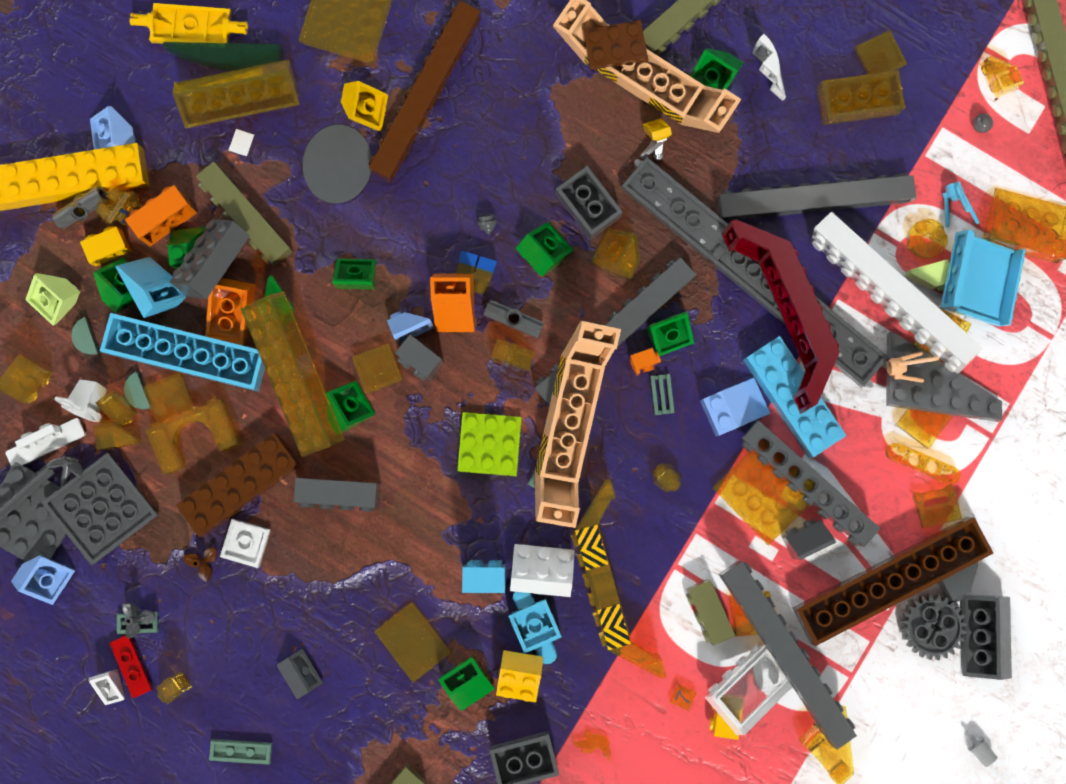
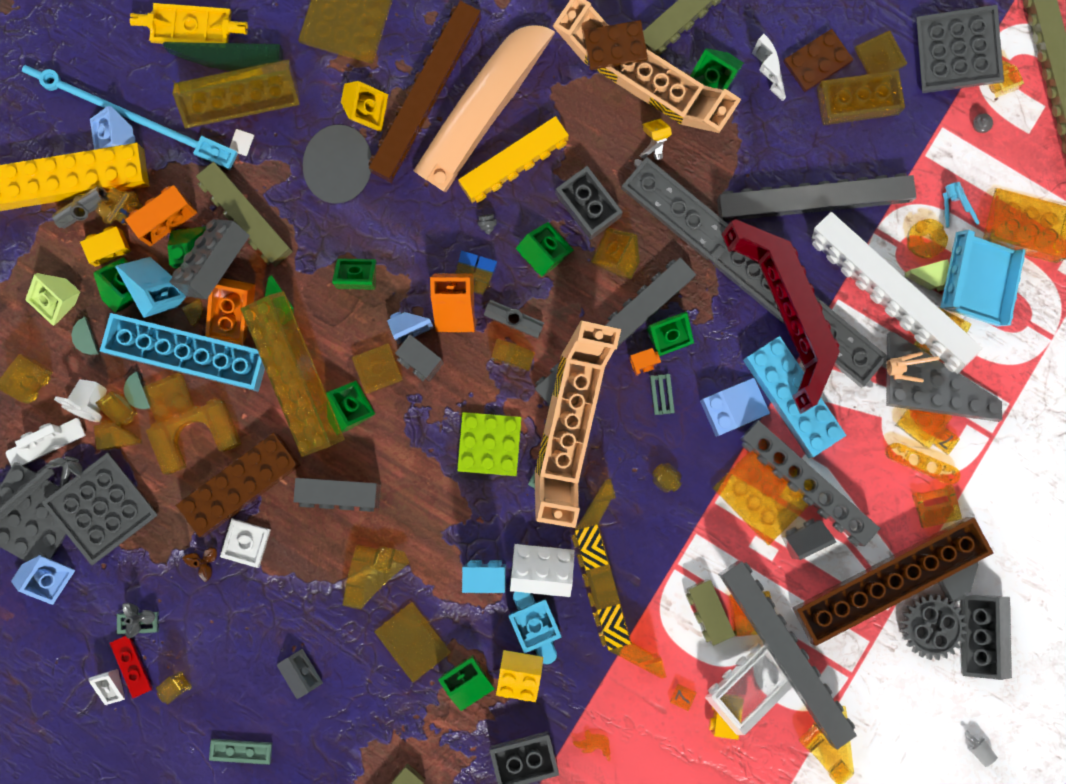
(194, 311): none -> clear yellow tile
(204, 147): none -> medium azure bar
(370, 572): none -> clear yellow panel
(482, 105): none -> light nougat slope
(513, 160): none -> yellow brick
(818, 60): none -> reddish brown plate
(946, 441): none -> clear yellow tile
(960, 49): none -> dark grey plate

